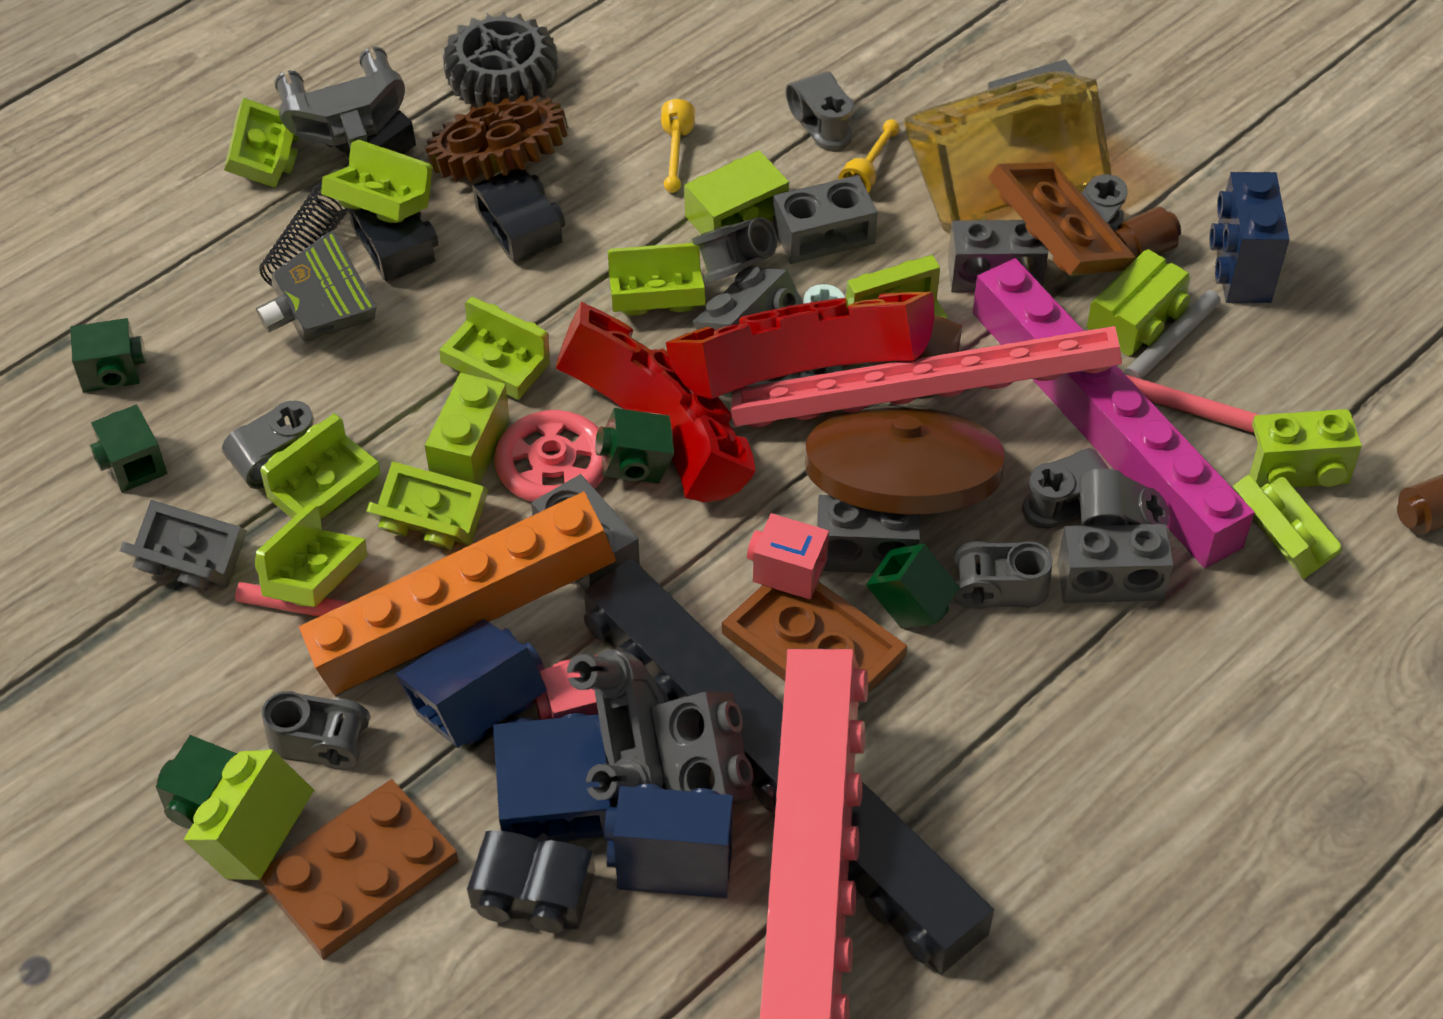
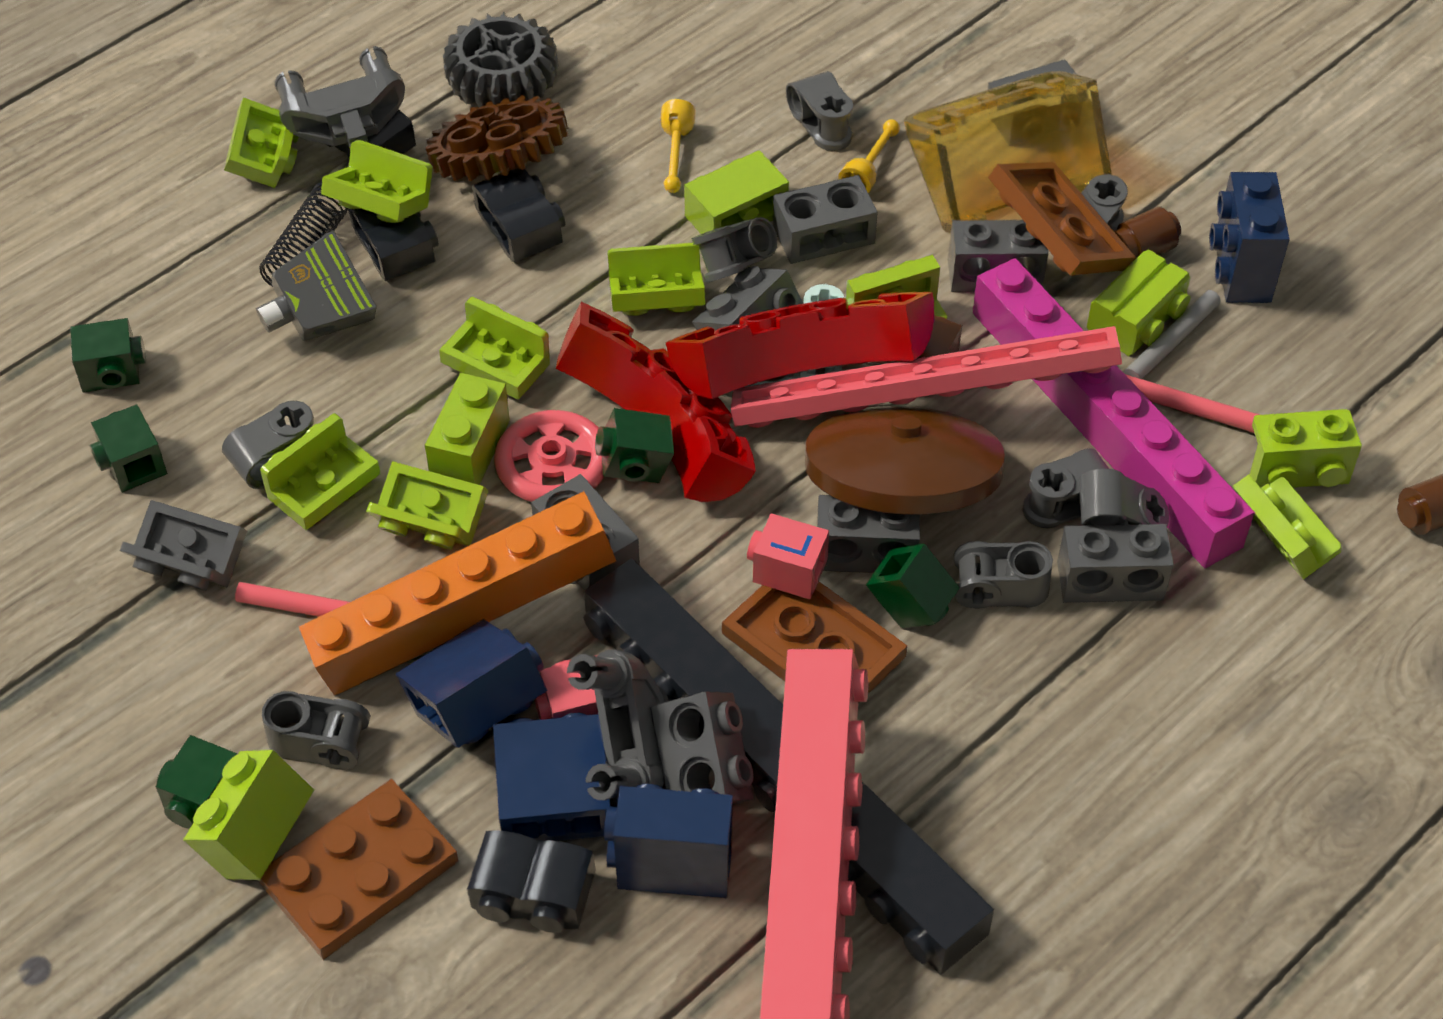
(306, 562): lime bracket -> none

